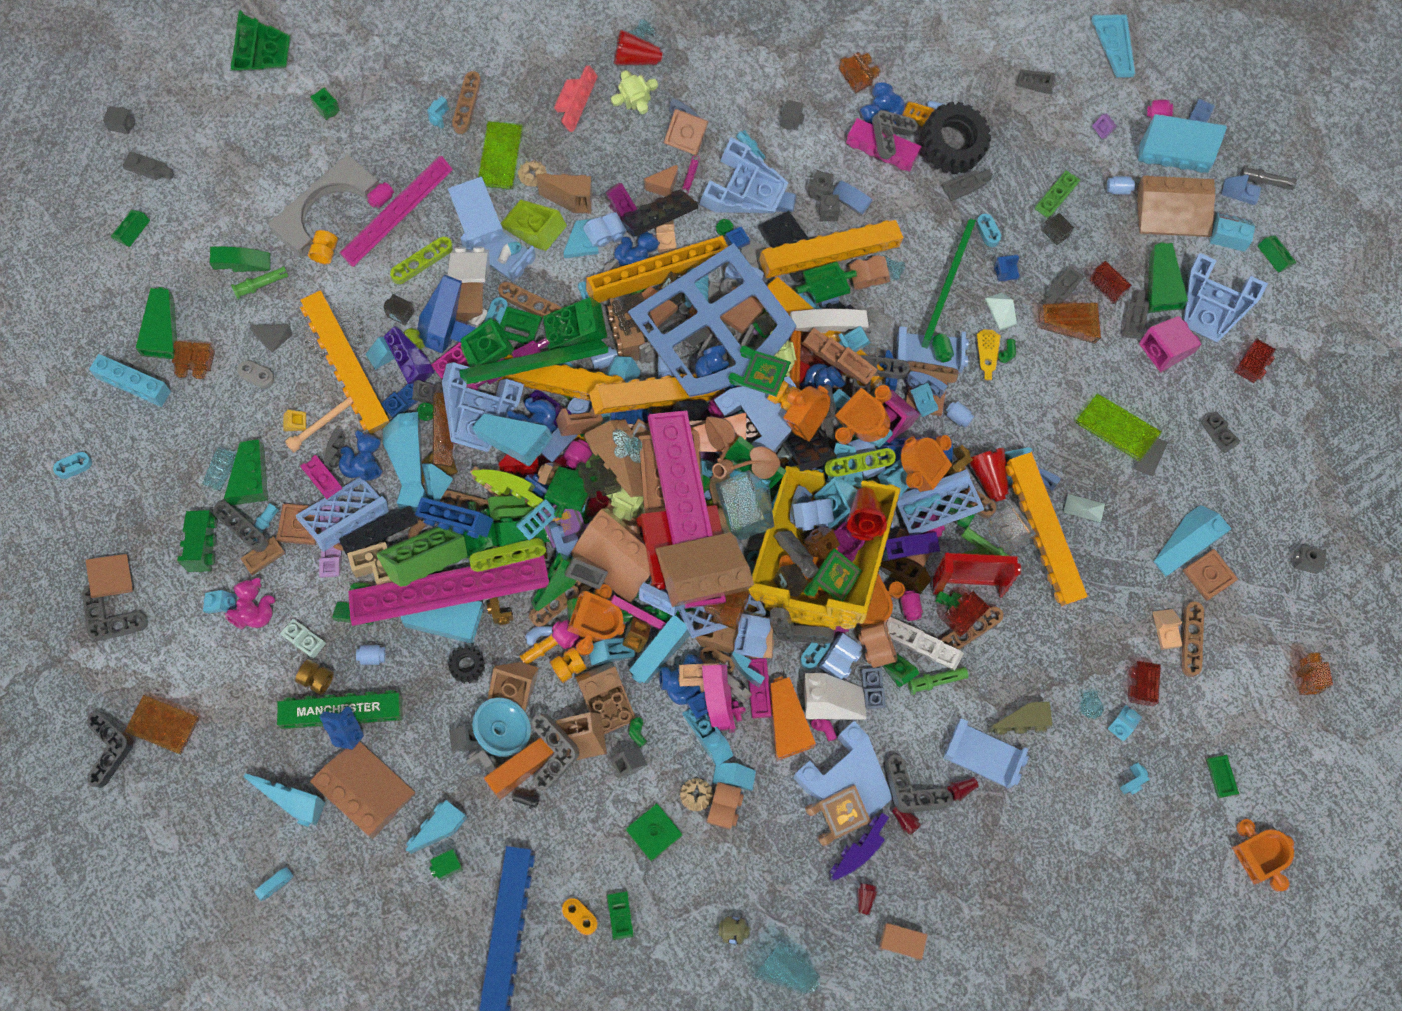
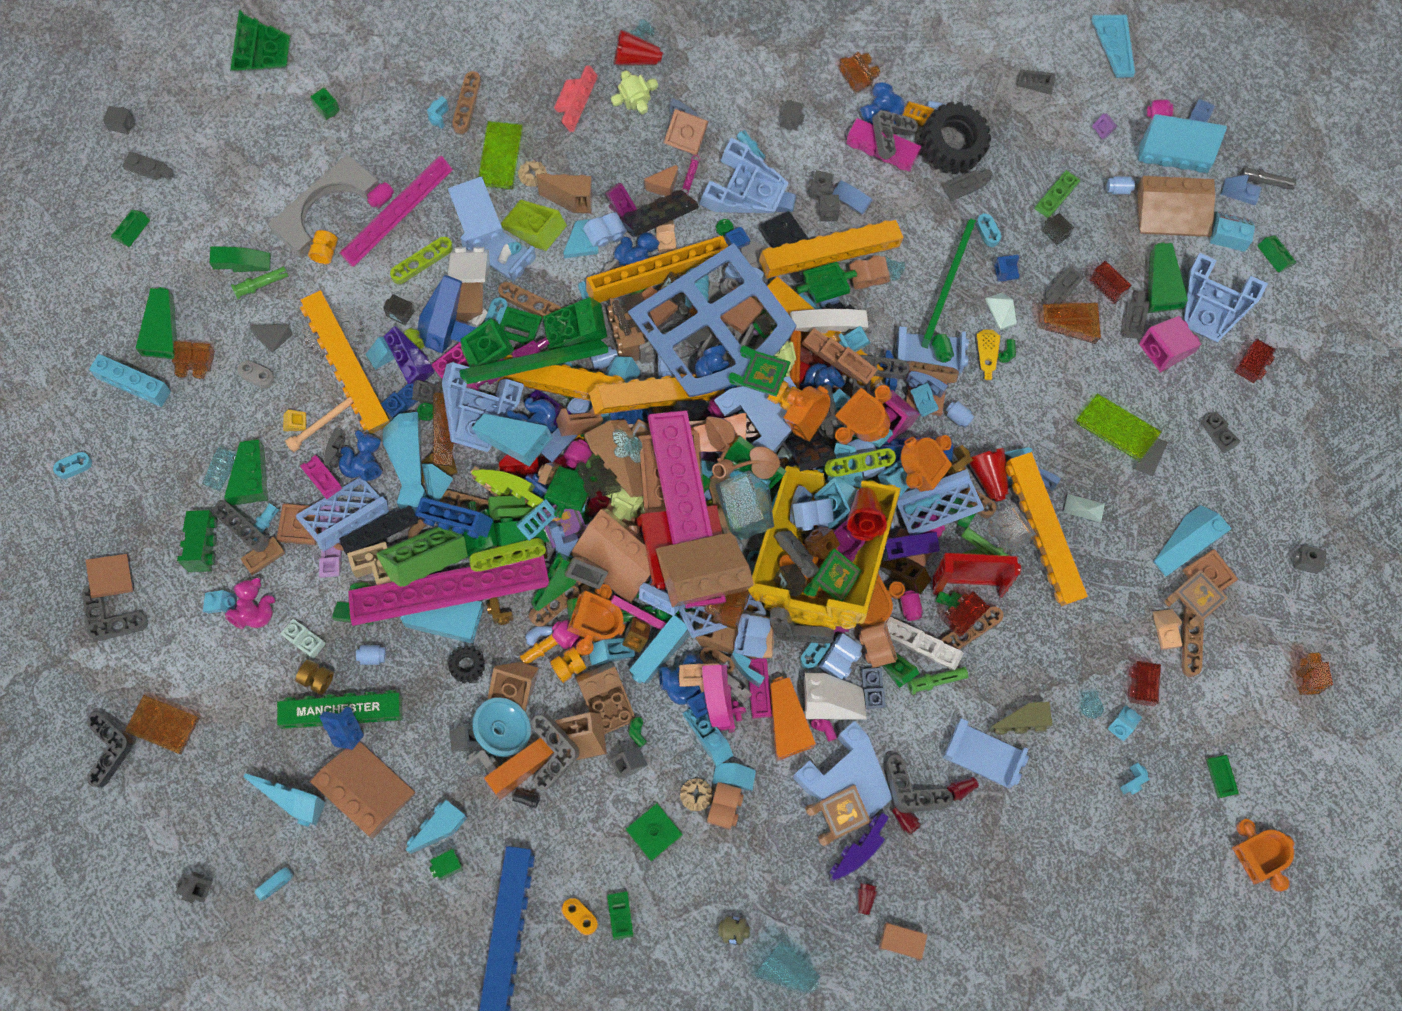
(193, 887): none -> dark grey brick
(1199, 596): none -> medium nougat flag

